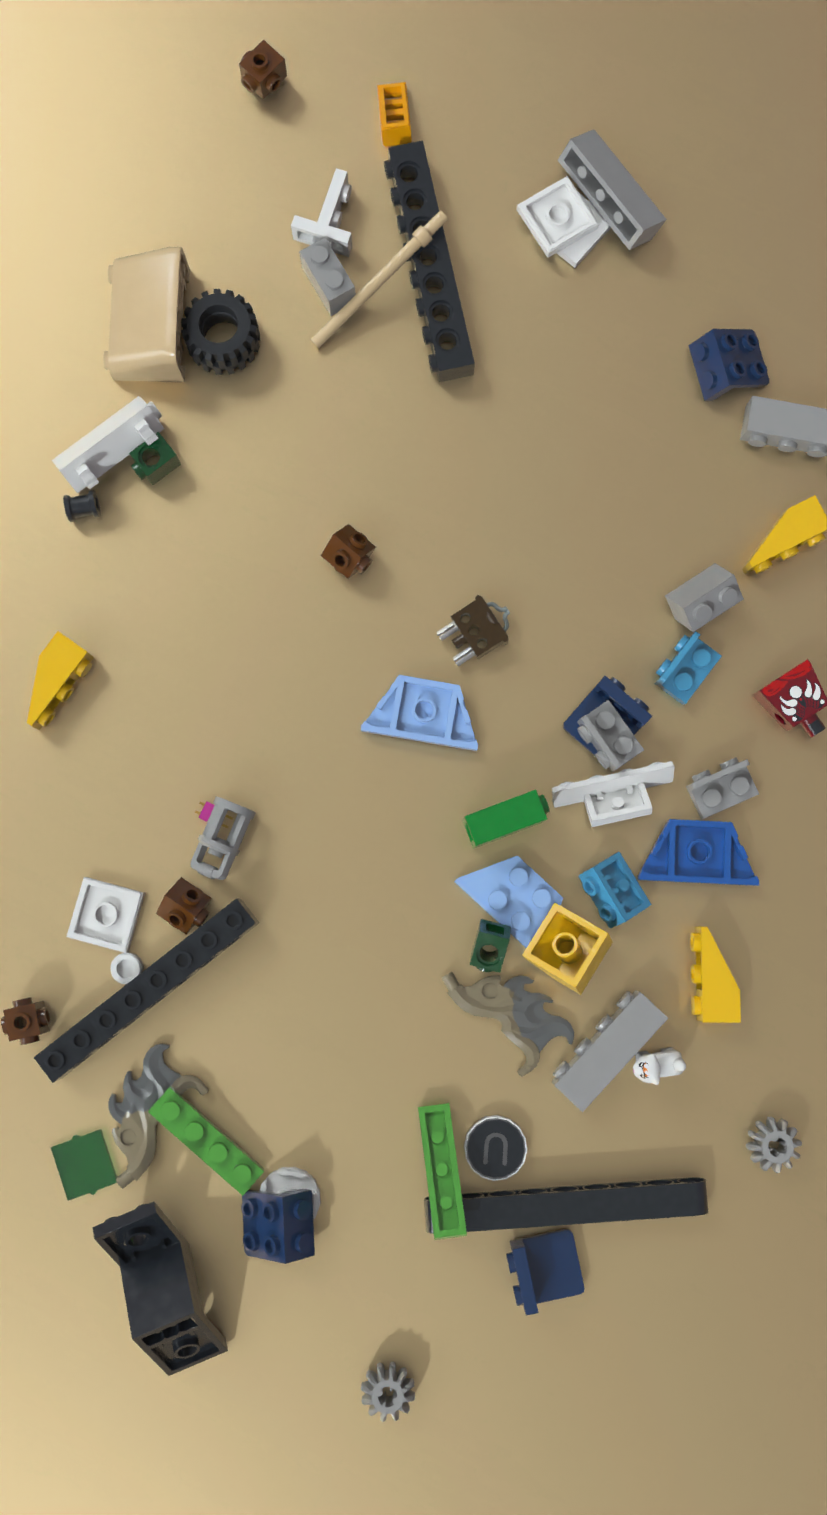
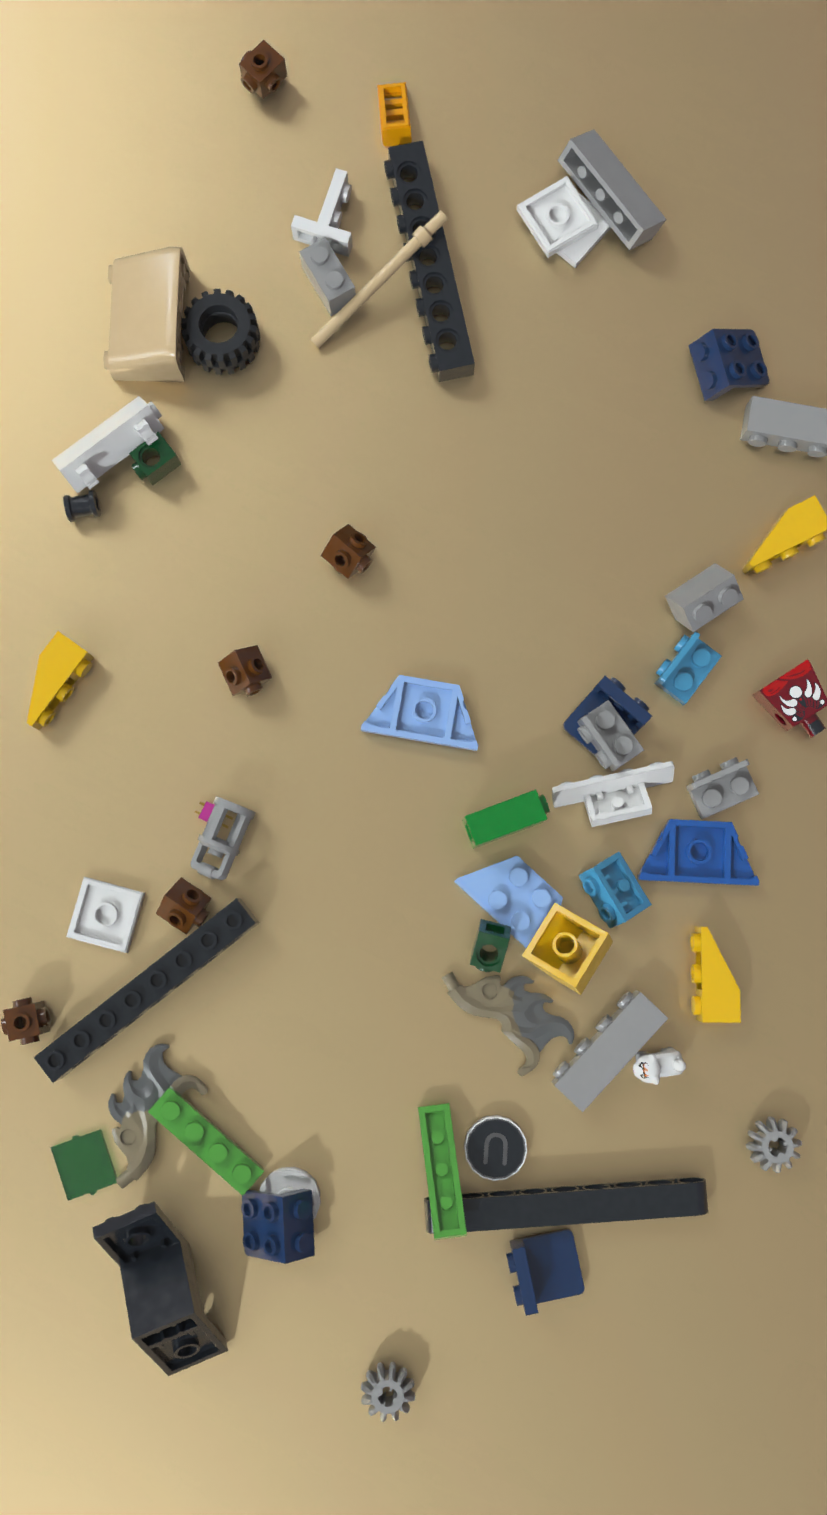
(126, 967): white tile -> none
(245, 671): none -> reddish brown brick
(484, 621): dark brown piece -> none

